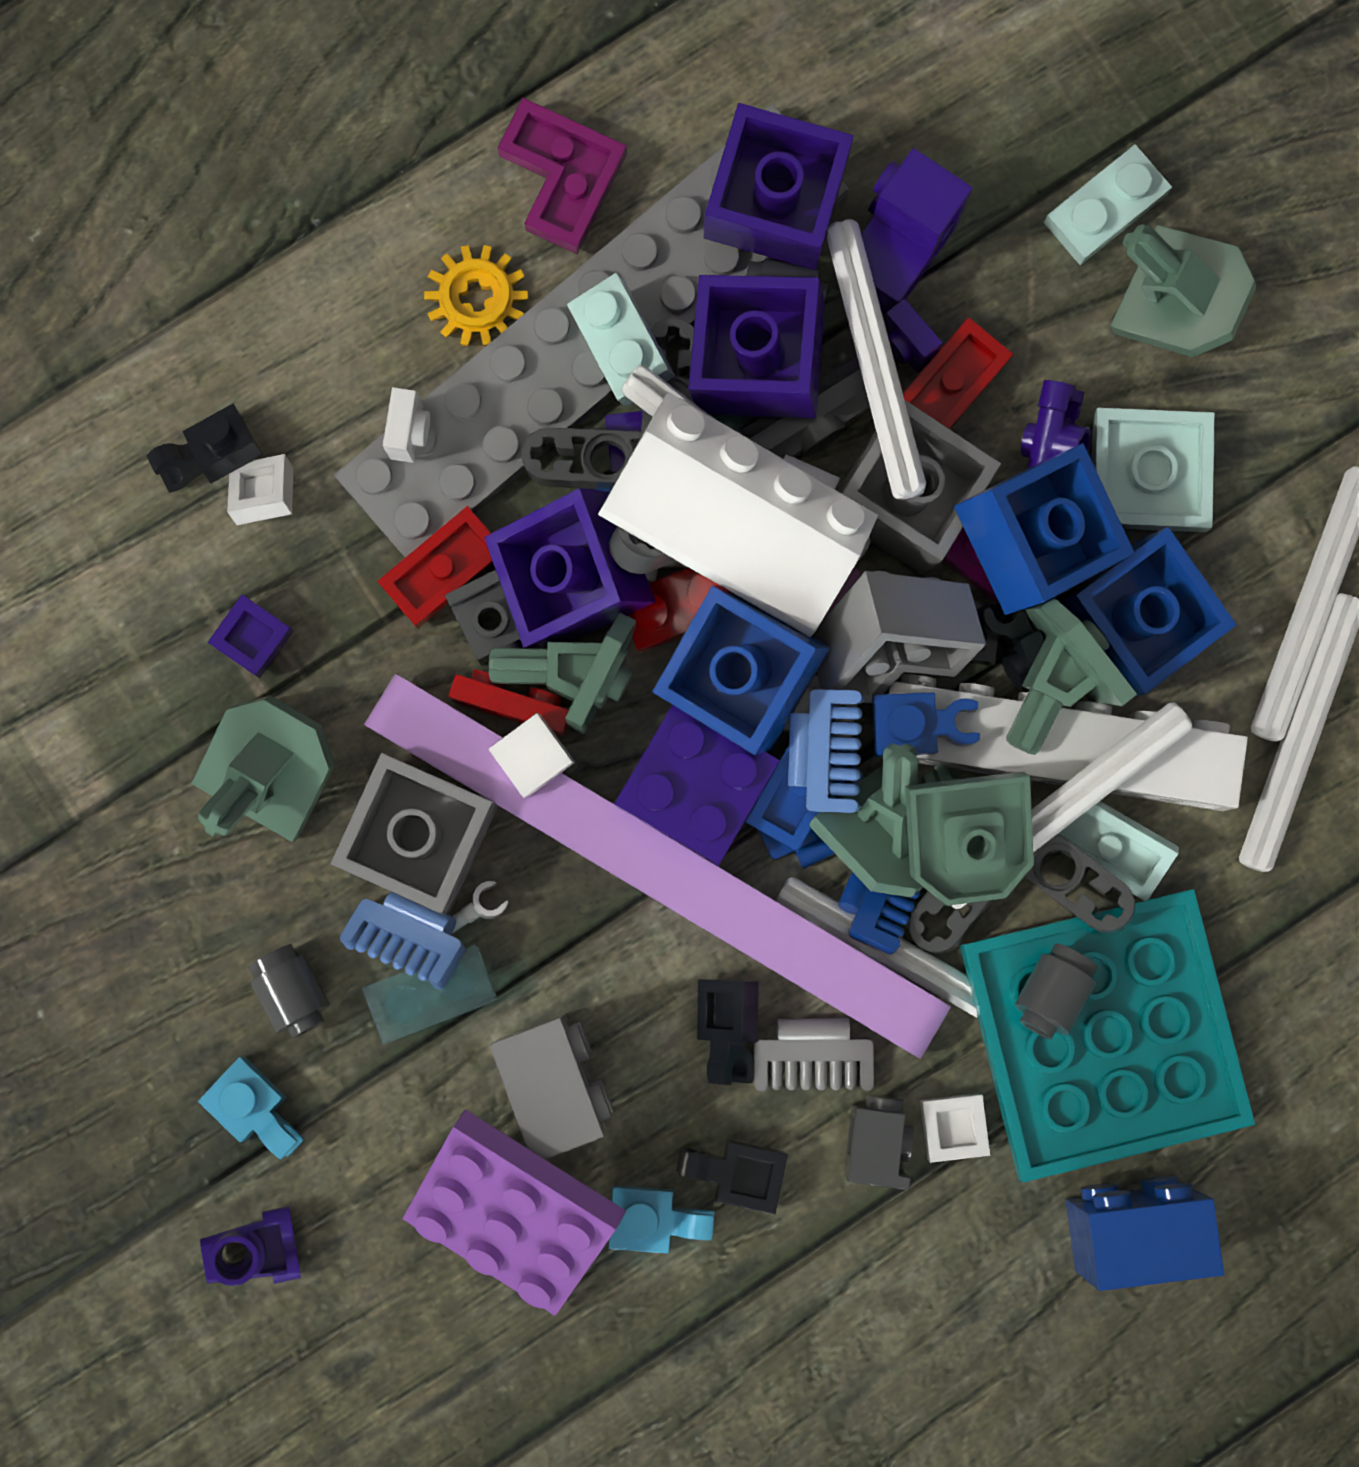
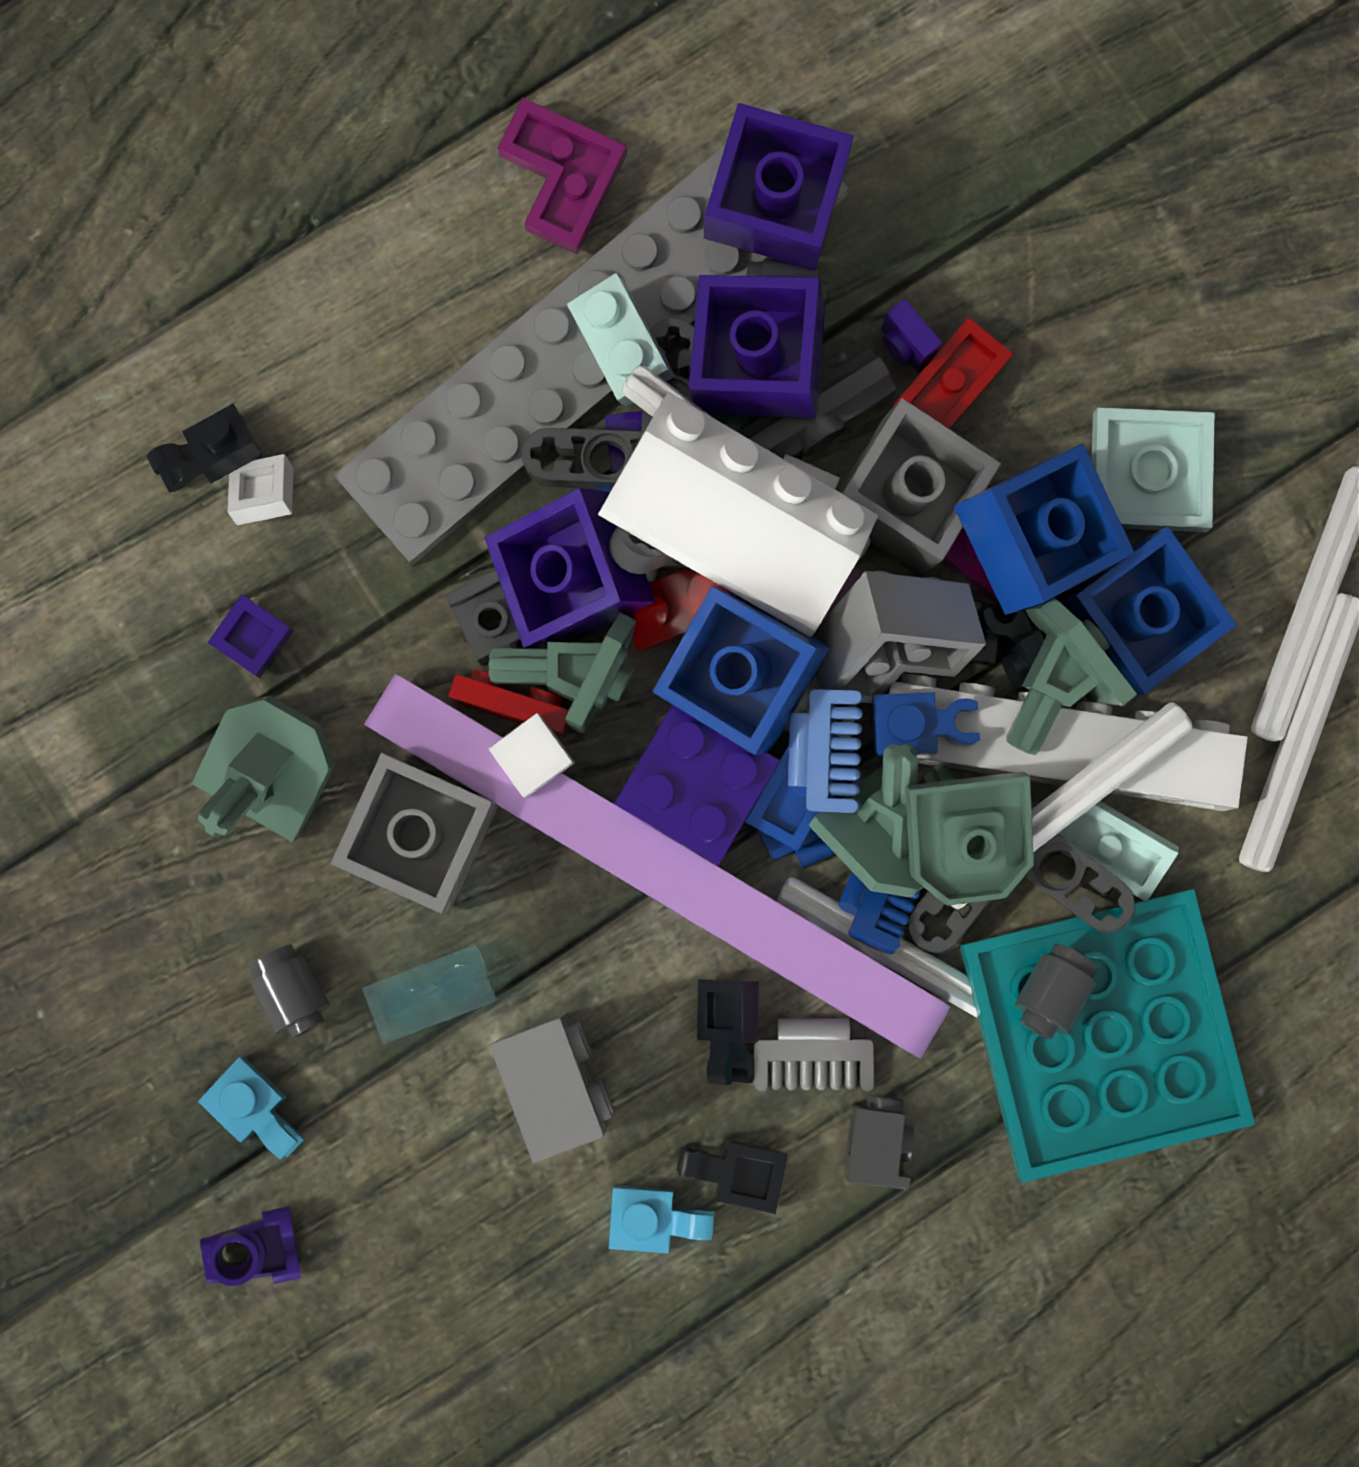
(405, 425): white plate -> none
(413, 925): medium blue piece -> none
(439, 566): red plate -> none
(455, 284): yellow gear -> none
(474, 910): white hand -> none
(512, 1213): medium lavender plate -> none
(876, 360): white axle -> none
(911, 222): dark purple brick -> none
(955, 1127): white plate -> none
(1055, 425): dark purple plate -> none
(1107, 204): light aqua plate -> none
(1143, 1234): blue brick -> none
(1184, 291): sand green piece -> none

